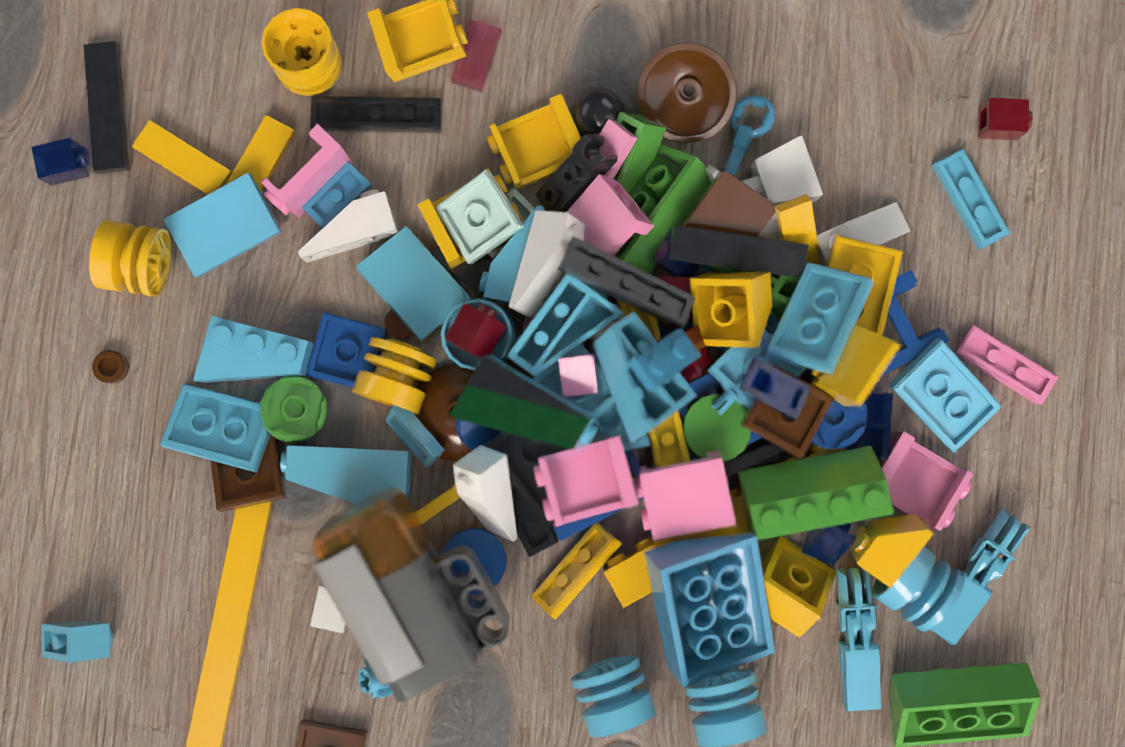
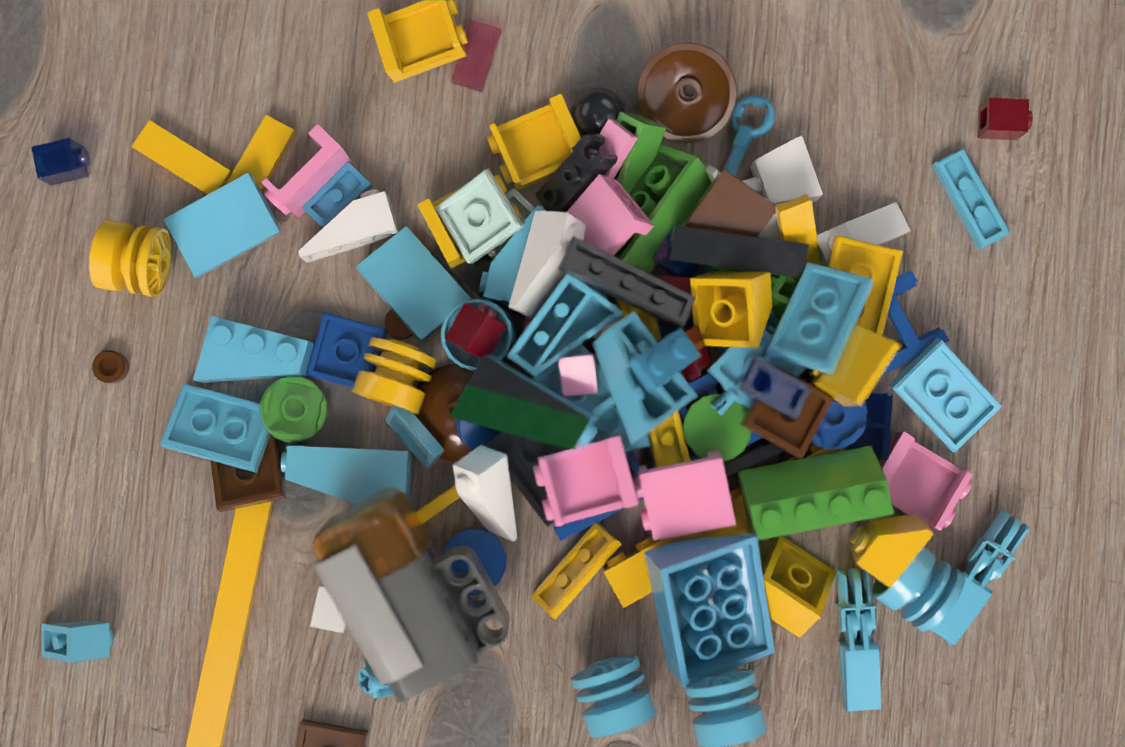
(106, 107): black tile -> none
(299, 35): yellow wheel -> none
(376, 114): black tile -> none
(529, 527): black tile -> none
(829, 542): clear blue slope -> none
(962, 704): bright green slope -> none
(1005, 365): bright pink tile -> none

